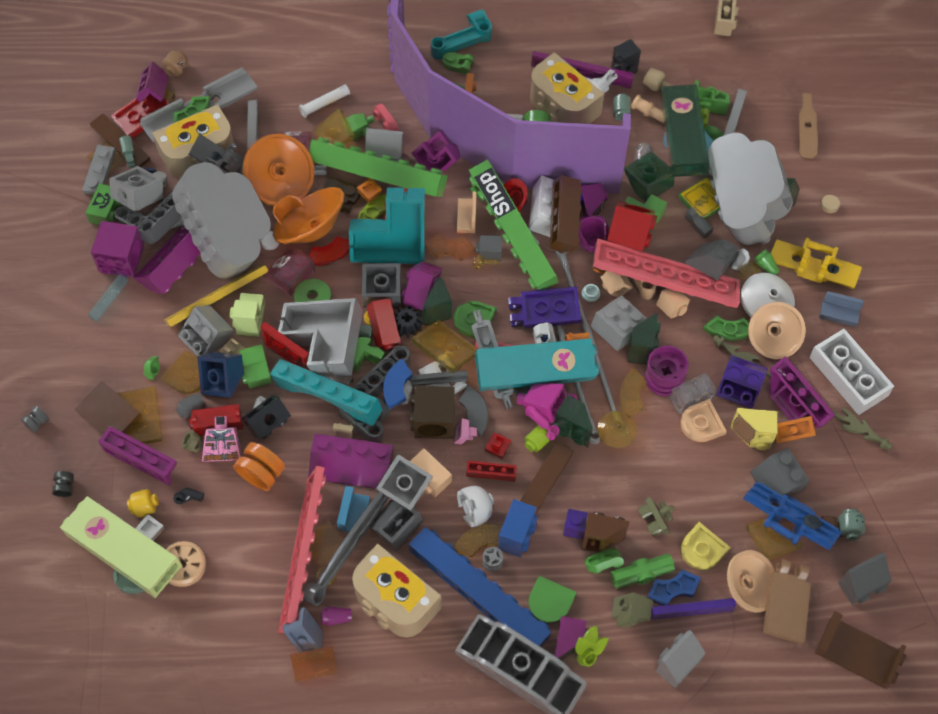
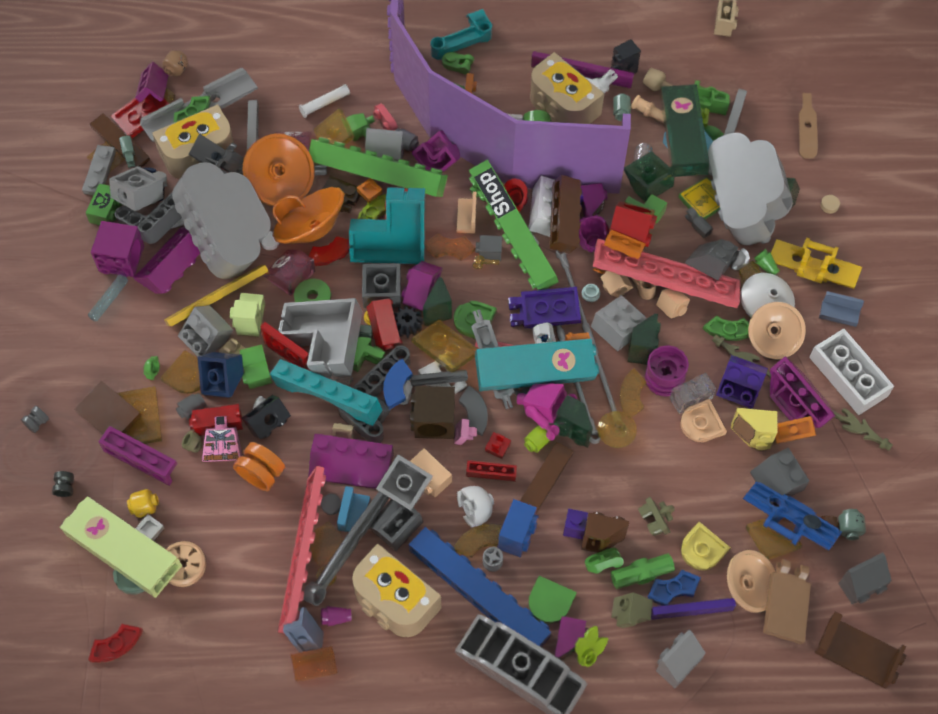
(116, 645): none -> red tile
(188, 494): black arm -> none
(331, 504): none -> dark grey tile
(410, 140): none -> dark grey brick
(624, 244): none -> orange plate

